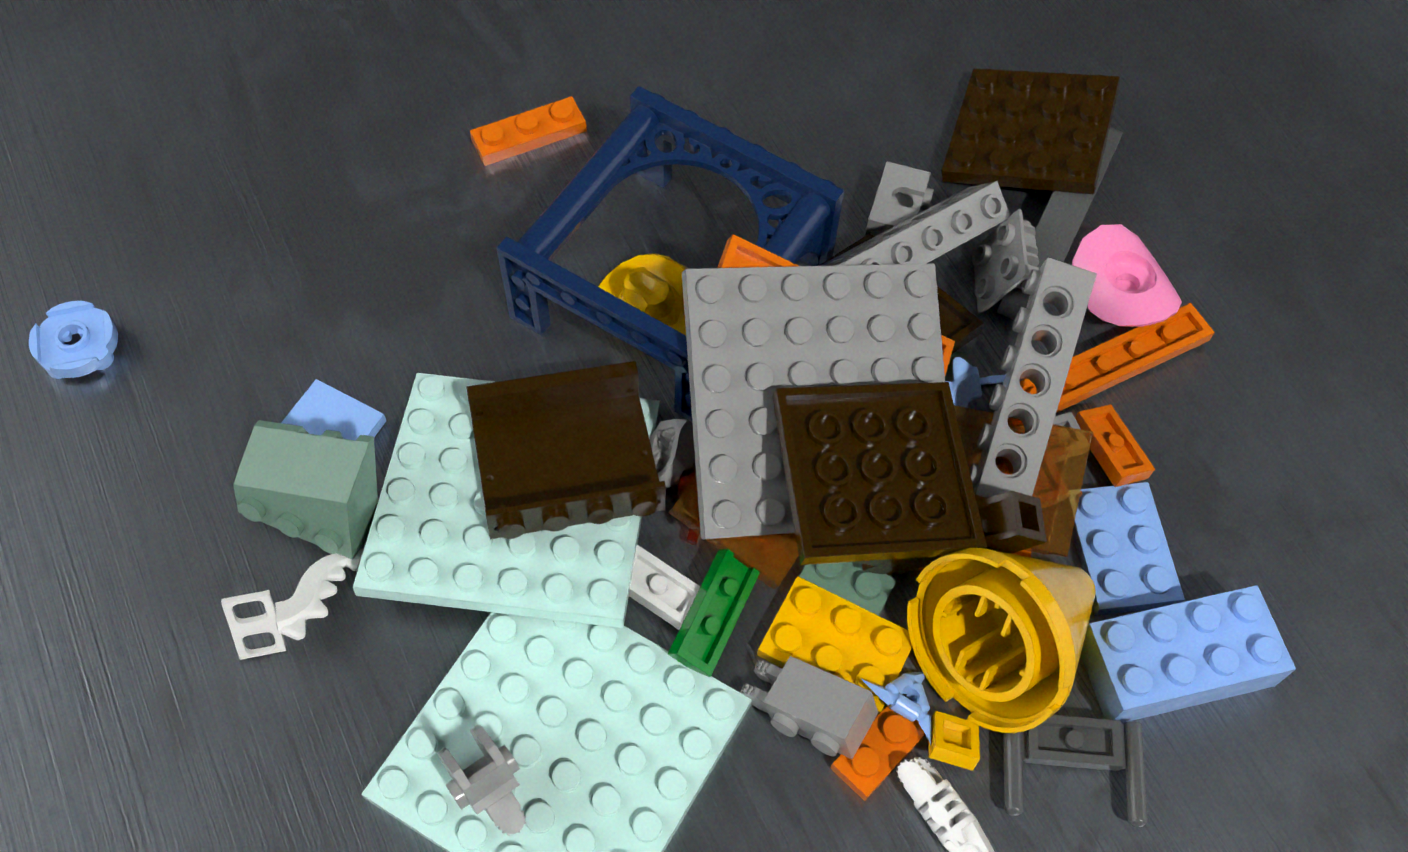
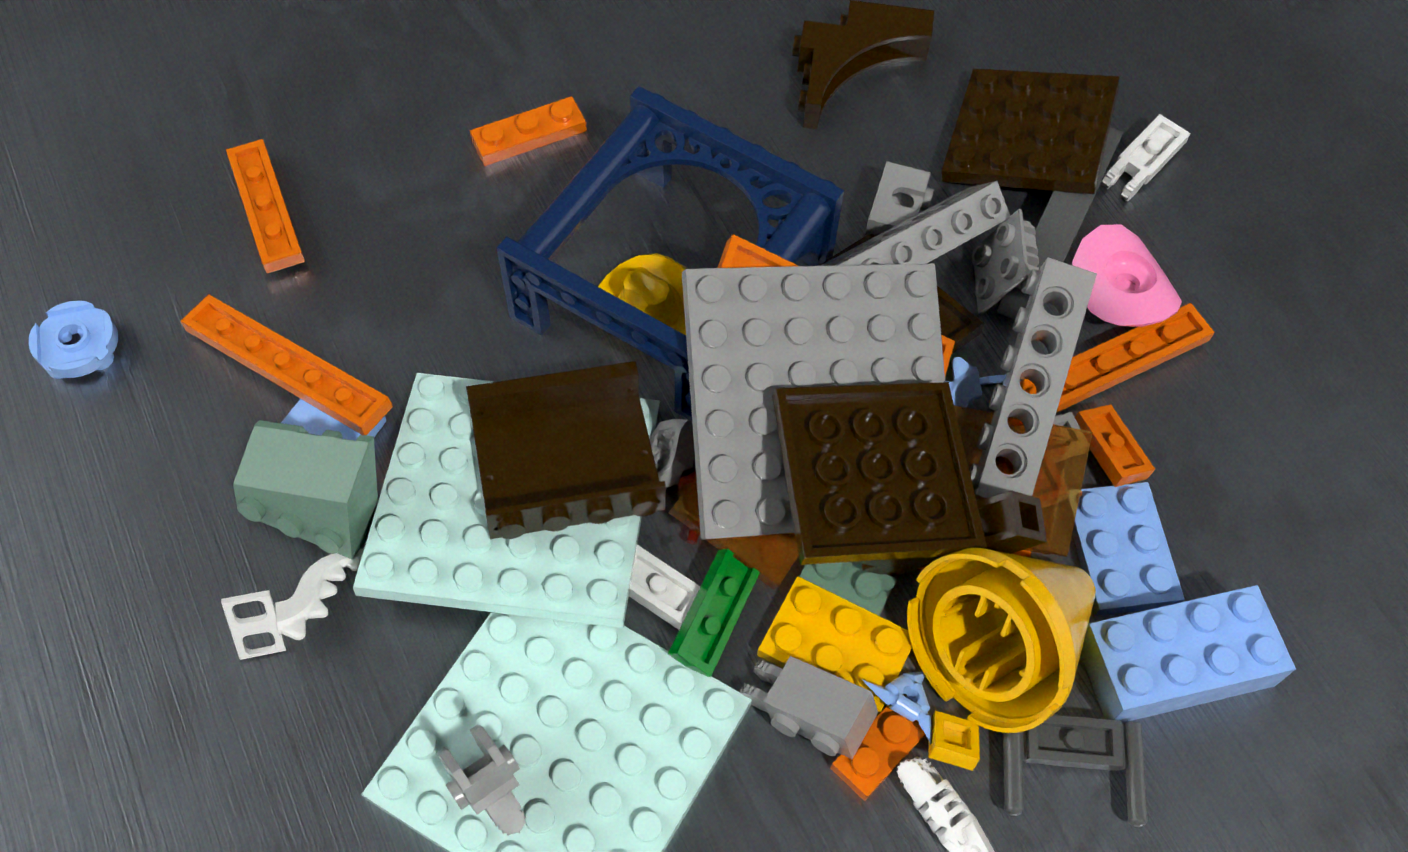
(265, 206): none -> orange plate
(287, 365): none -> orange plate
(863, 40): none -> dark brown arch
(1147, 155): none -> white hinge

